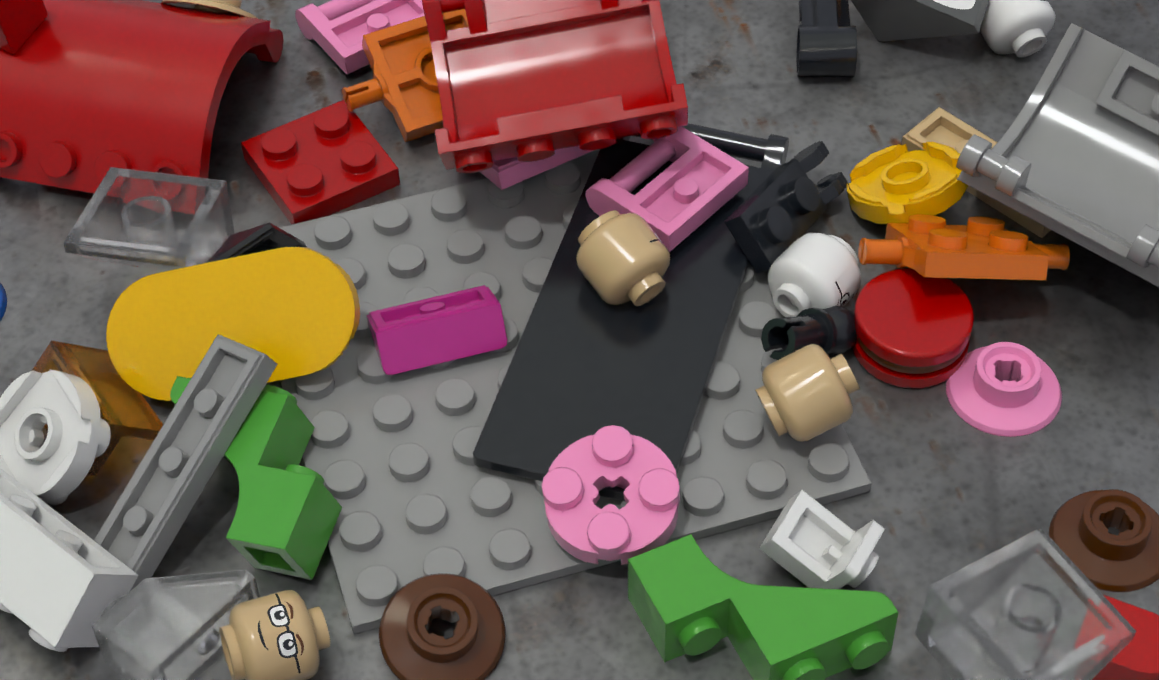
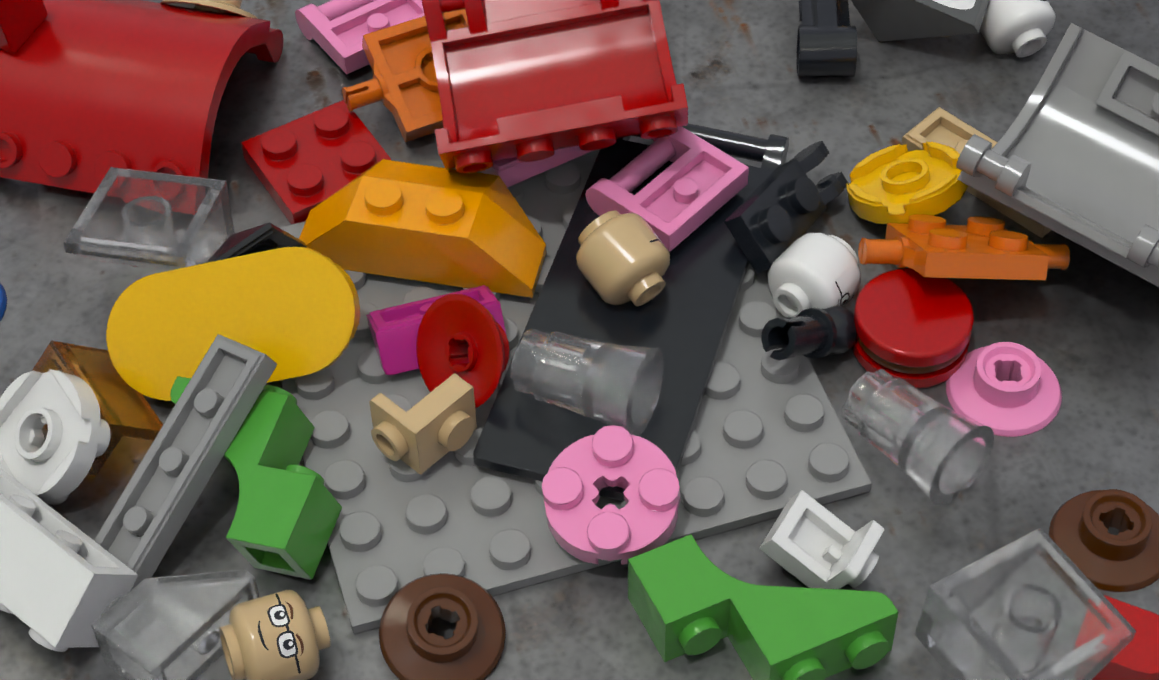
(428, 429): none -> tan bracket
(429, 229): none -> light orange wedge
(463, 340): none -> red piece
(590, 377): none -> clear plant
(807, 392): tan head -> none
(919, 435): none -> clear plant

